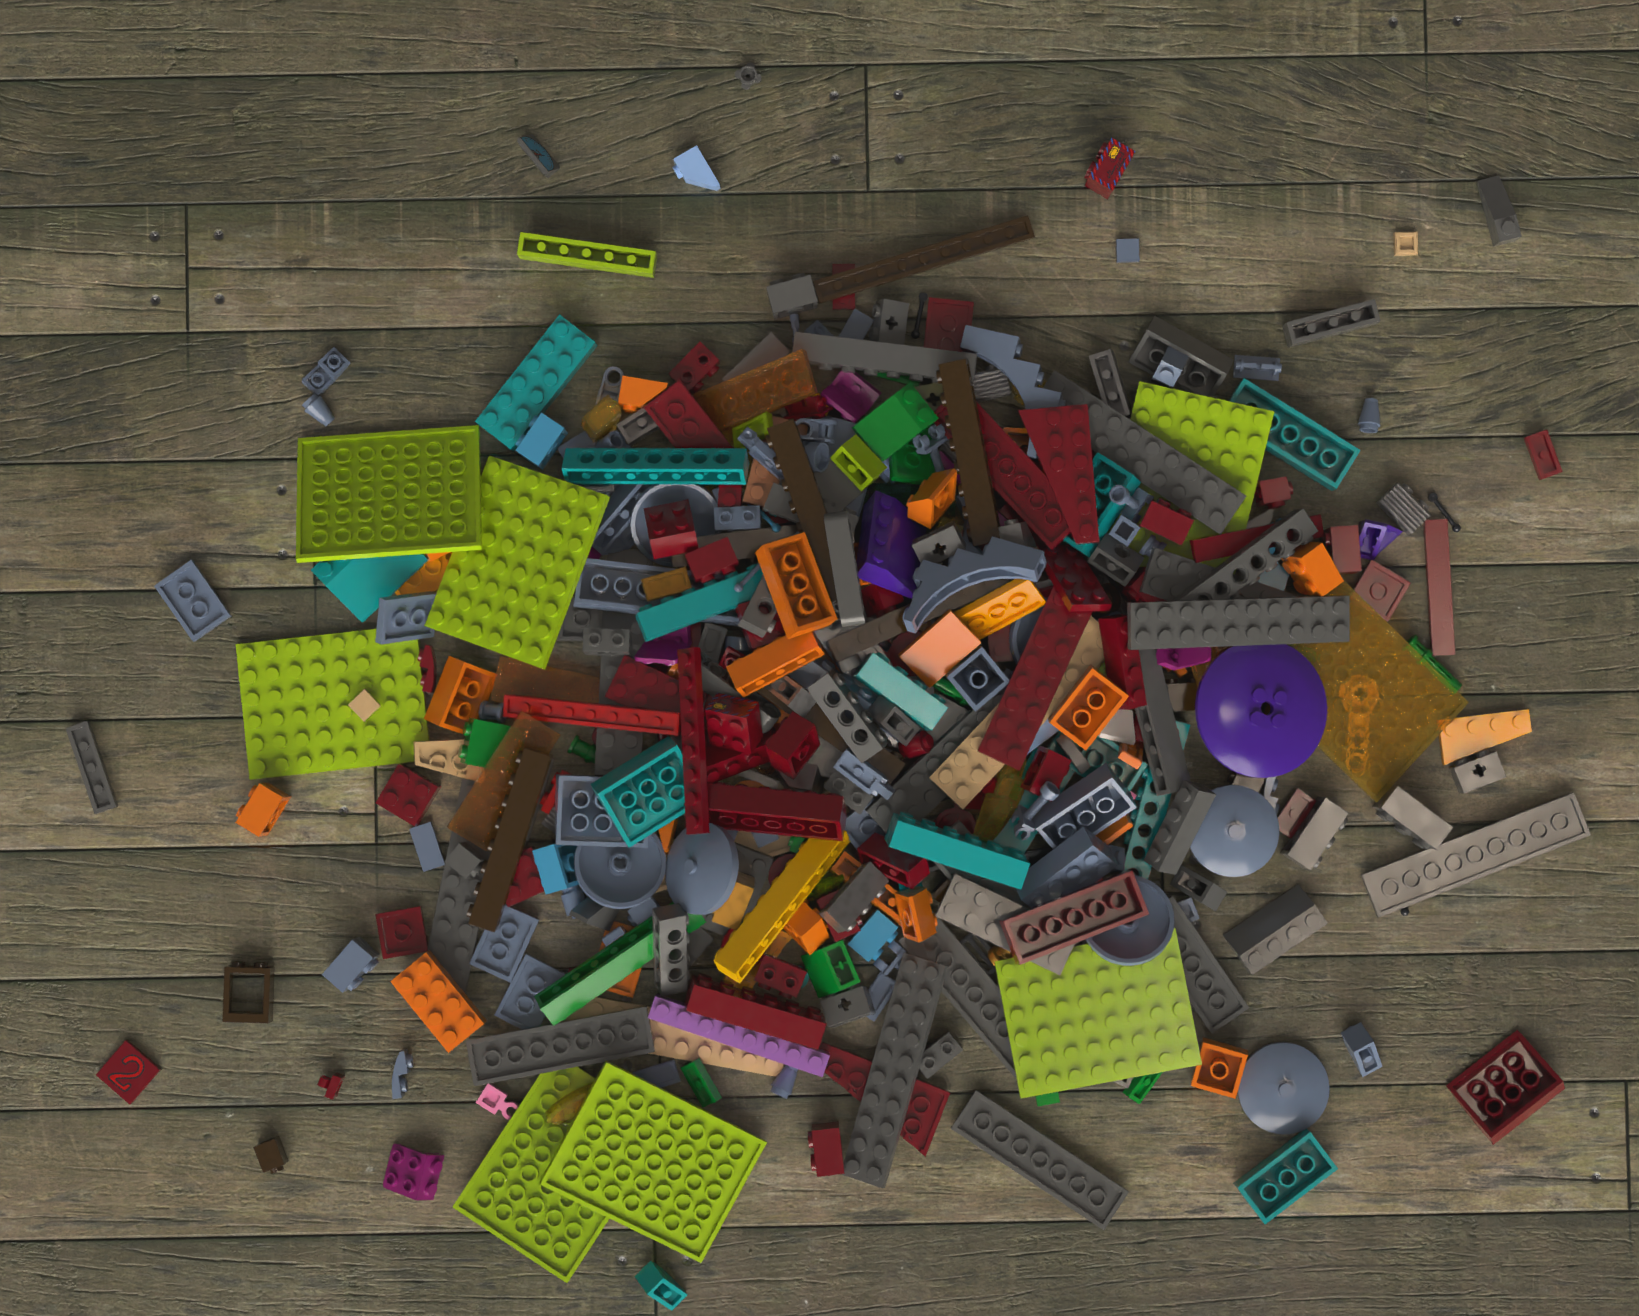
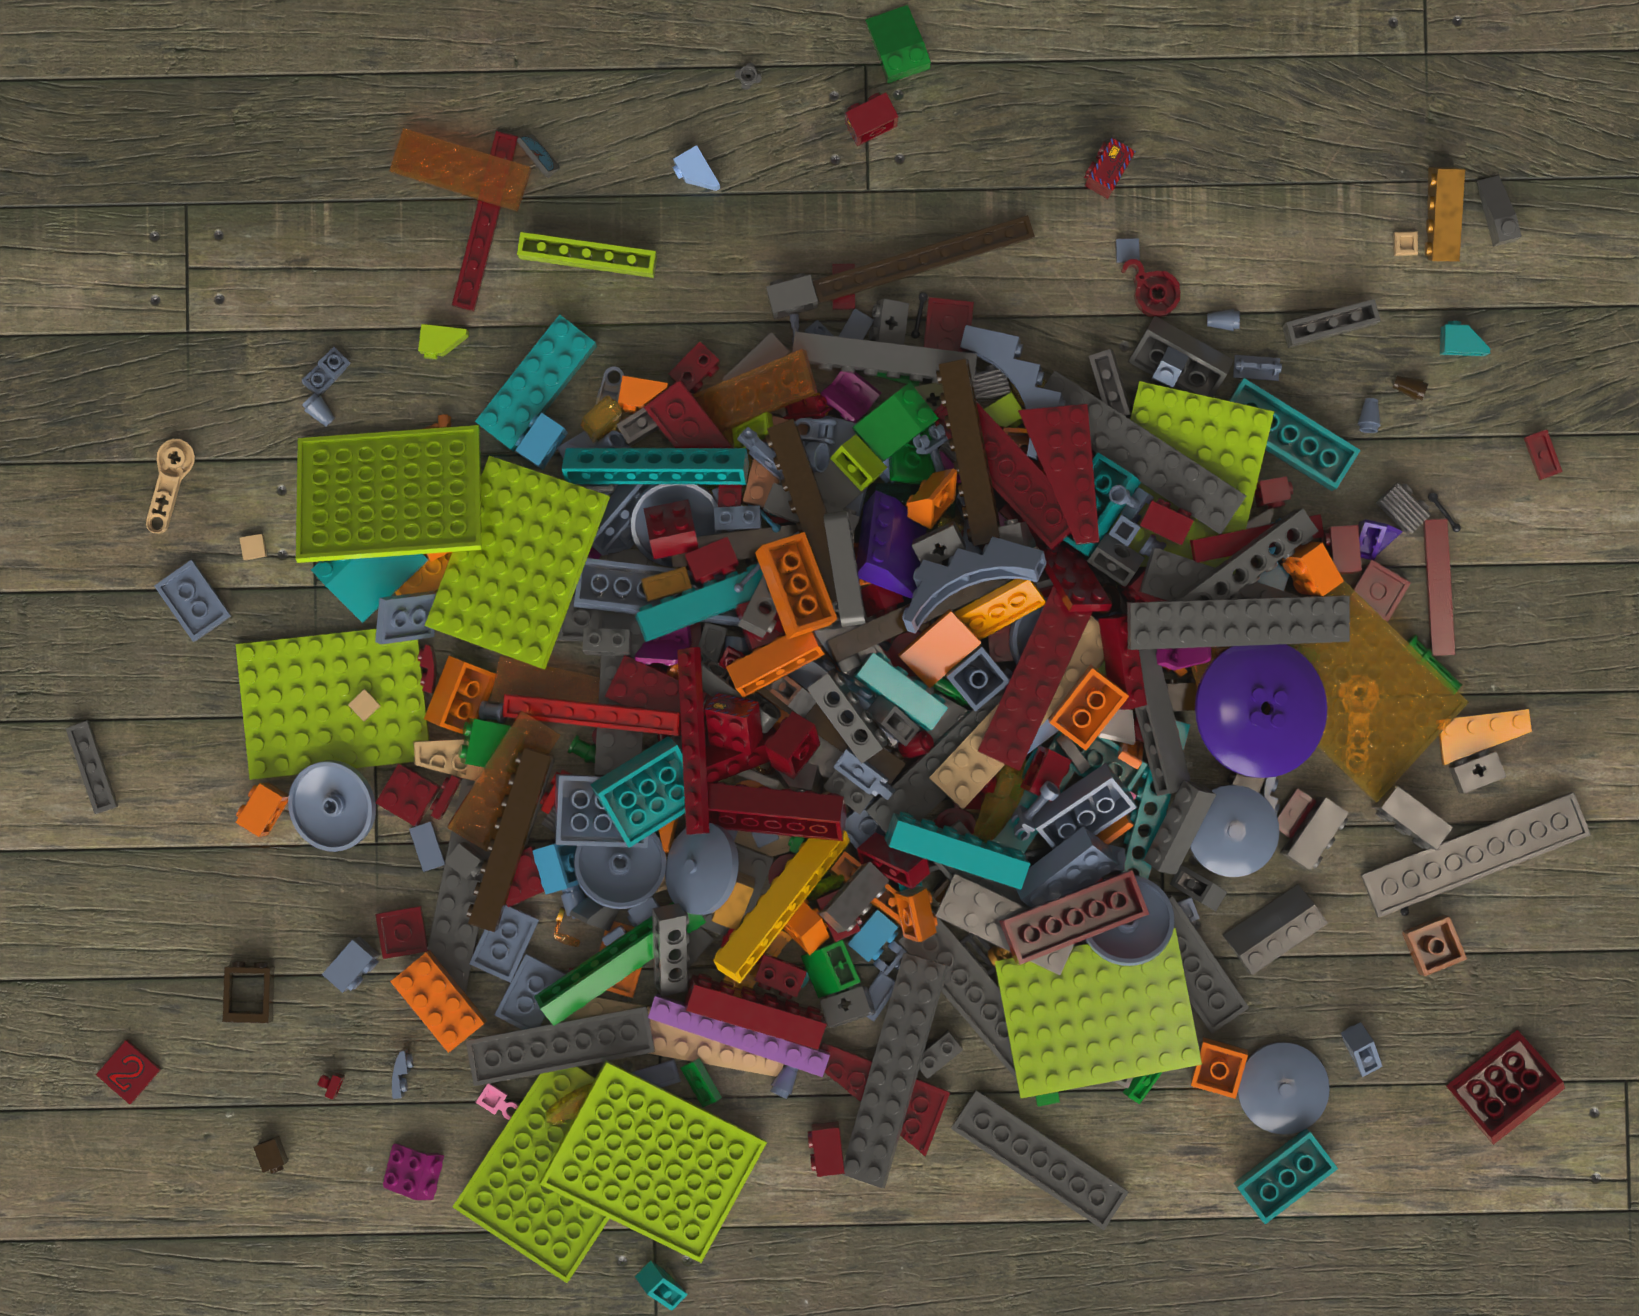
(169, 479): none -> tan beam
(253, 547): none -> tan tile
(331, 805): none -> sand blue dish
(440, 340): none -> lime slope
(443, 421): none -> dark orange hand
(449, 789): none -> dark red plate
(460, 169): none -> clear orange plate
(481, 235): none -> dark red tile
(563, 938): none -> clear orange piece
(871, 118): none -> dark red brick
(898, 44): none -> green slope
(1005, 412): none -> lime slope
(1154, 280): none -> dark red piece
(1224, 319): none -> sand blue cone
(1411, 387): none -> dark brown cone
(1434, 945): none -> dark orange brick
(1444, 213): none -> pearl gold wedge
(1461, 340): none -> teal slope

